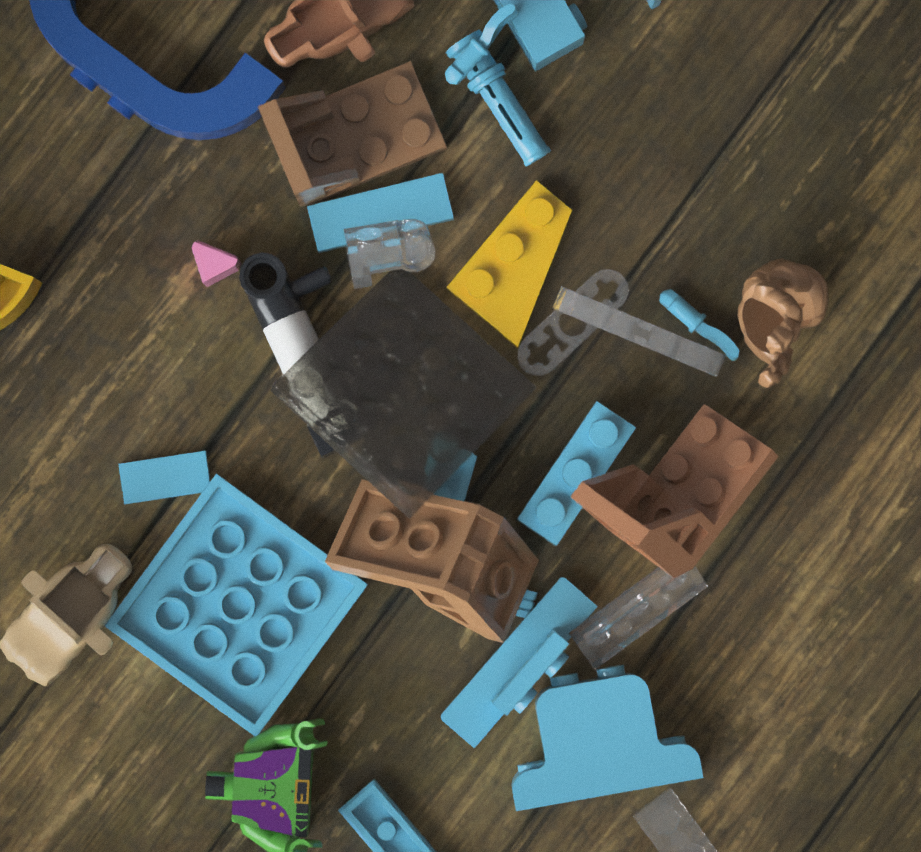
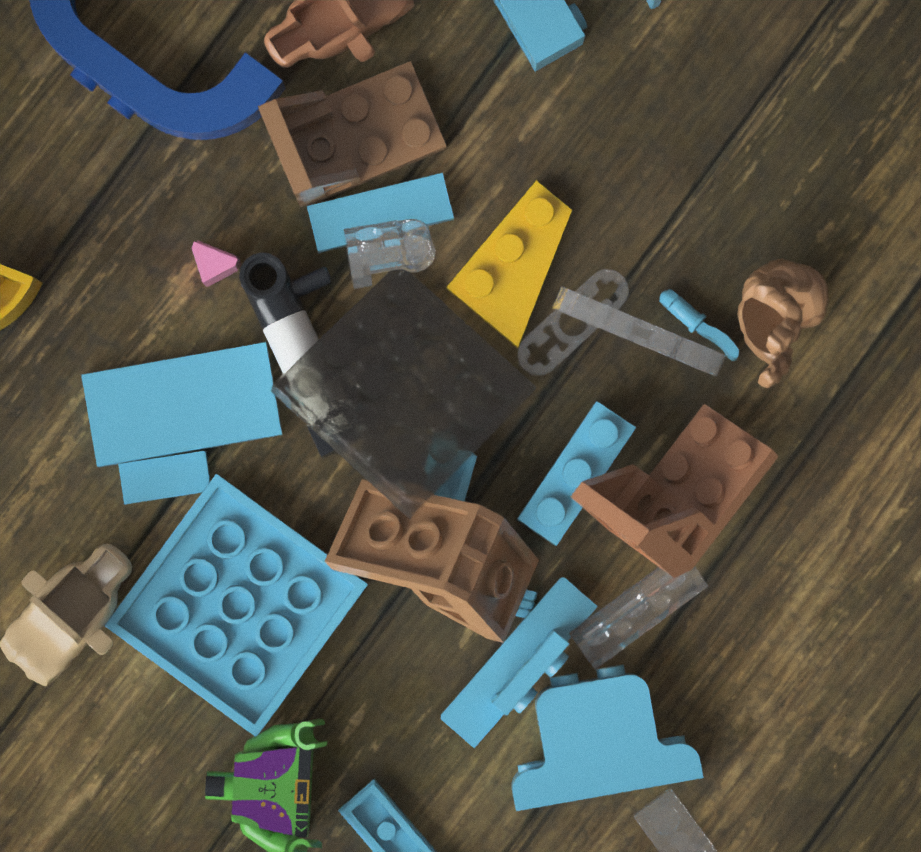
(181, 404): none -> medium azure tile
(477, 49): medium azure piece -> none
(489, 82): medium azure pin -> none

